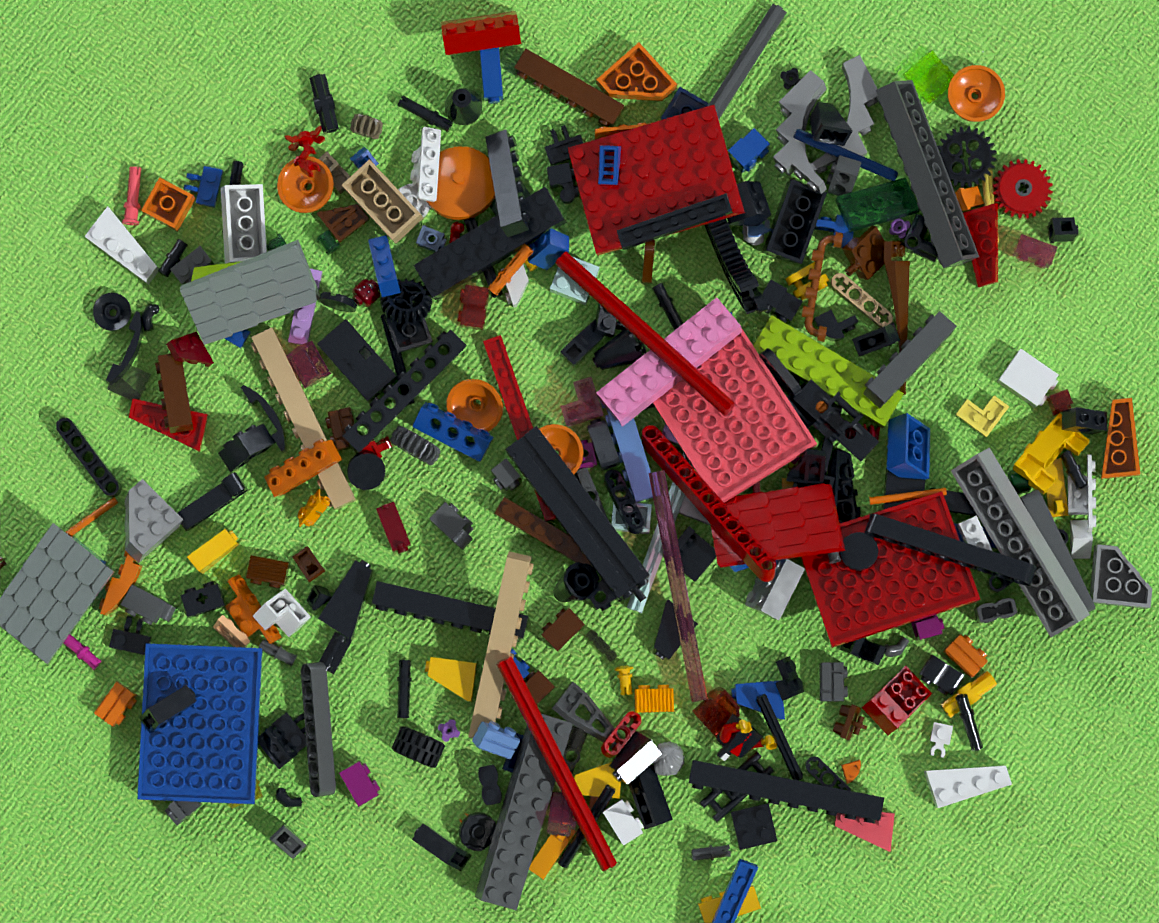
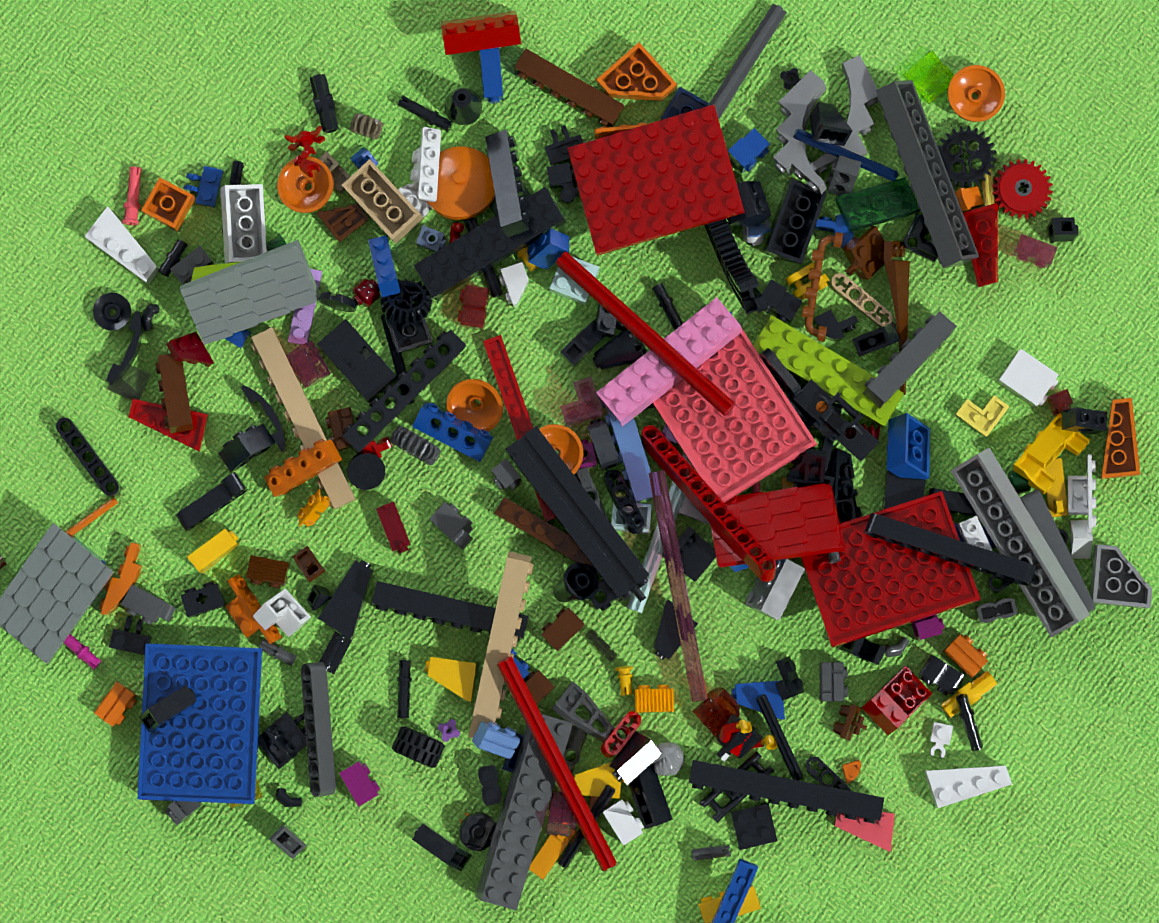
(147, 521): light grey brick -> none
(233, 635): light nougat plate -> none
(328, 242): clear green bush -> none
(513, 266): orange pin -> none
(602, 156): blue slope -> none
(648, 262): reddish brown beam -> none
(674, 221): black plate -> none
(859, 552): black tile -> none
(900, 232): medium lavender plate -> none
(904, 496): orange bar -> none
(1073, 470): black pin -> none

